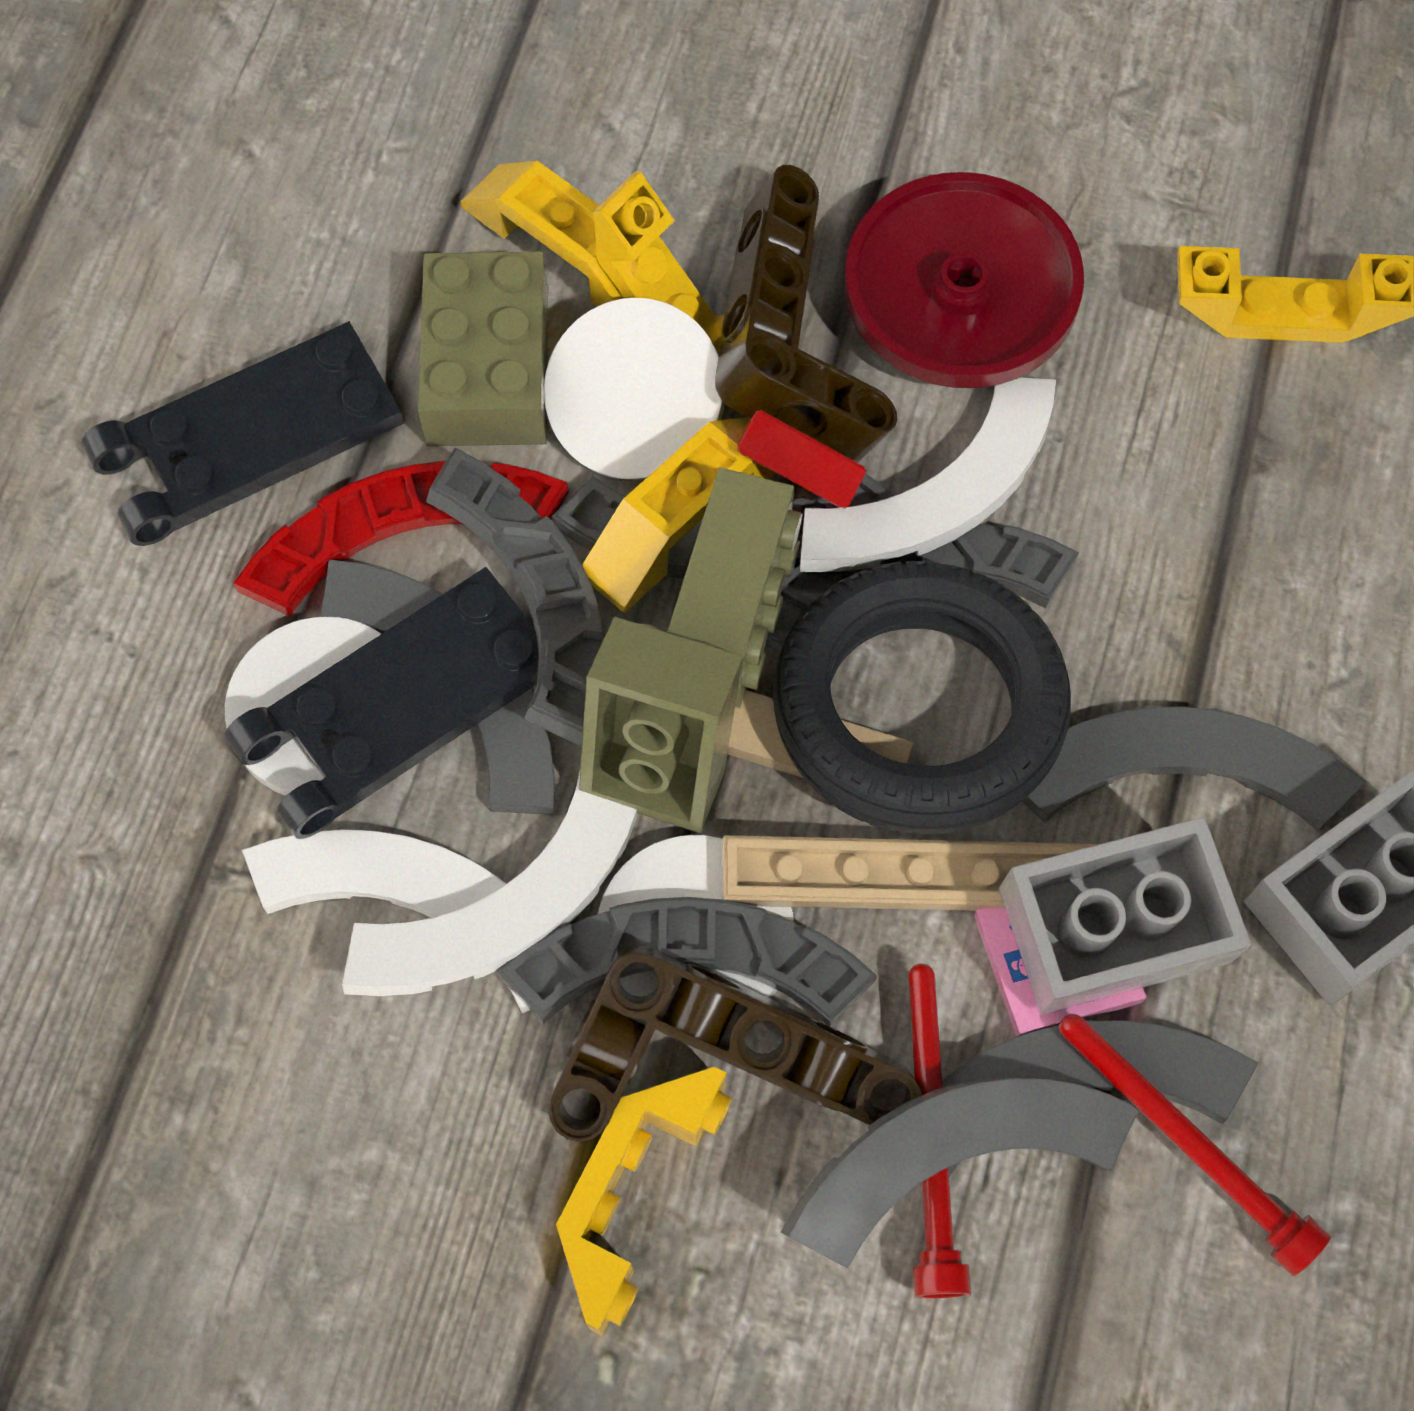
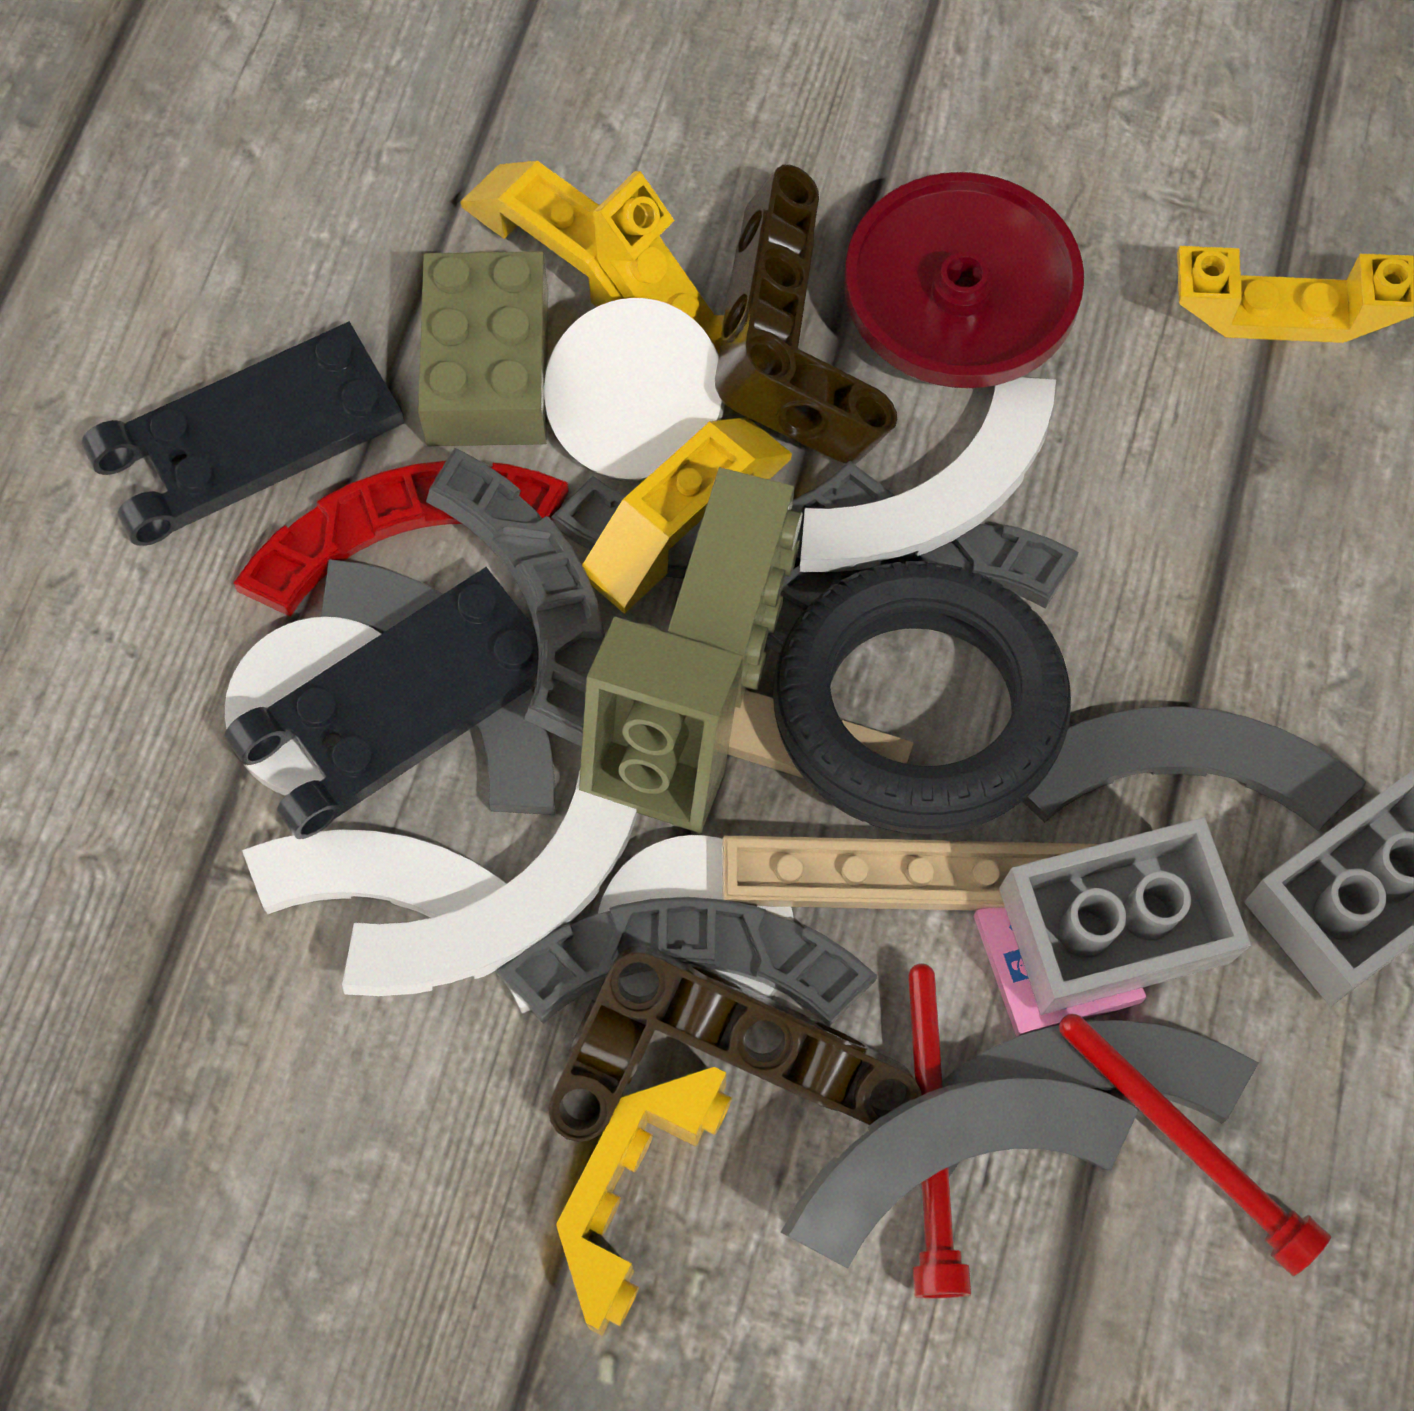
(801, 459): red slope -> none

